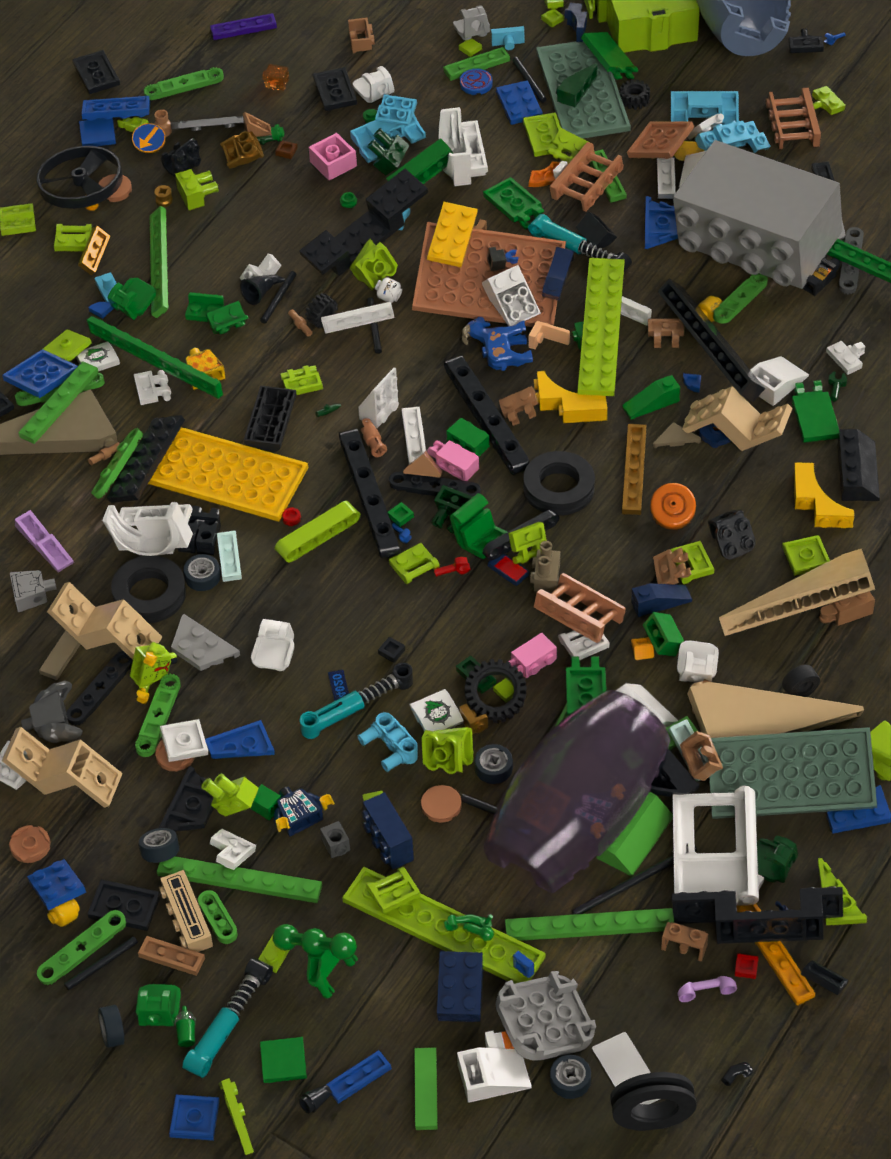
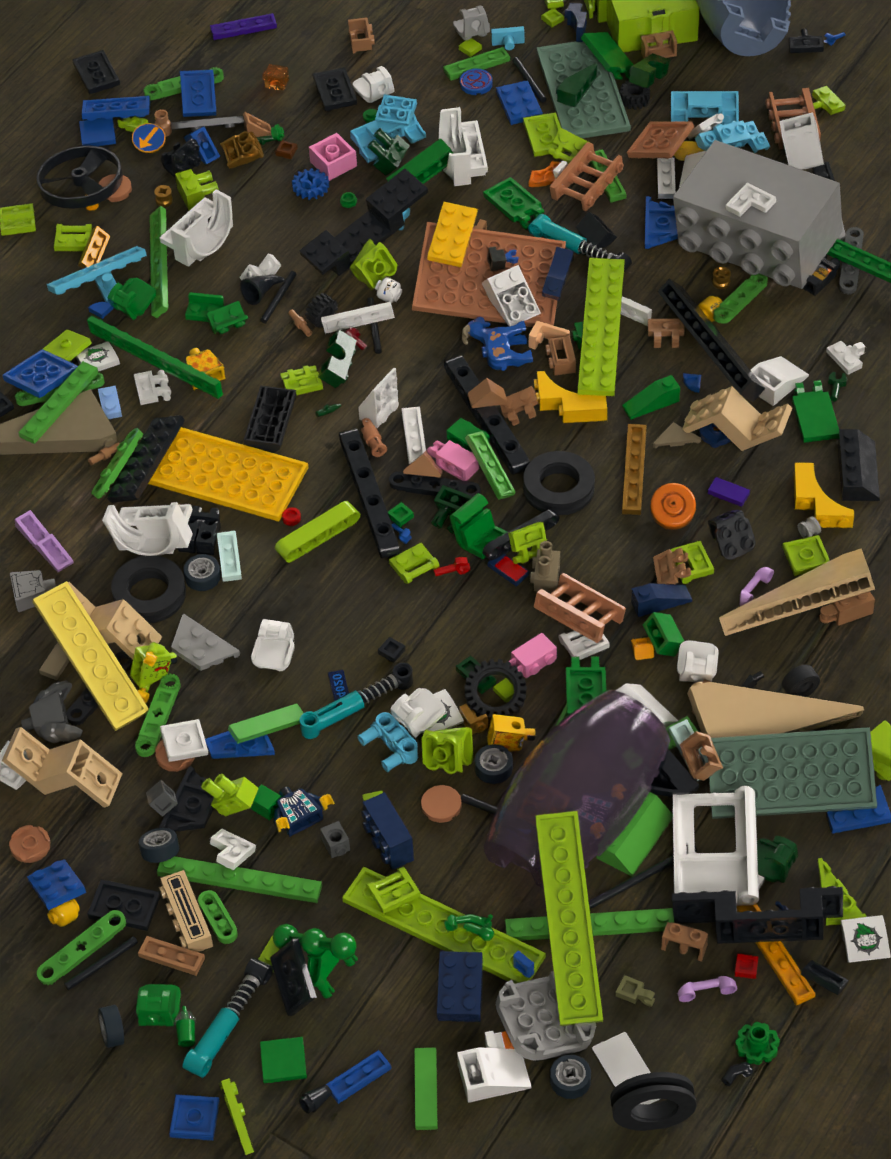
(90, 273): none -> medium azure plate
(90, 656): none -> light yellow plate
(110, 402): none -> light blue plate
(161, 798): none -> dark grey brick
(193, 236): none -> white piece
(198, 93): none -> blue plate
(207, 149): none -> blue slope
(265, 723): none -> bright green tile
(293, 977): none -> black tile
(310, 183): none -> blue gear
(336, 367): none -> arch
(354, 333): none -> dark red plate
(418, 711): none -> white piece
(487, 394): none -> medium nougat slope
(490, 465): none -> bright green tile
(509, 732): none -> yellow torso
(561, 366): none -> medium nougat window
(568, 918): none -> lime plate
(632, 990): none -> olive plate
(648, 69): none -> dark green arch
(665, 50): none -> medium nougat window
(721, 277): none -> pearl gold wheel
(728, 491): none -> dark purple tile
(750, 196): none -> white plate
(752, 681): none -> black bar
(757, 1043): none -> green plant
(764, 574): none -> lavender bar
(802, 141): none -> white slope
(809, 527): none -> light grey wheel
(865, 938): none -> white slope

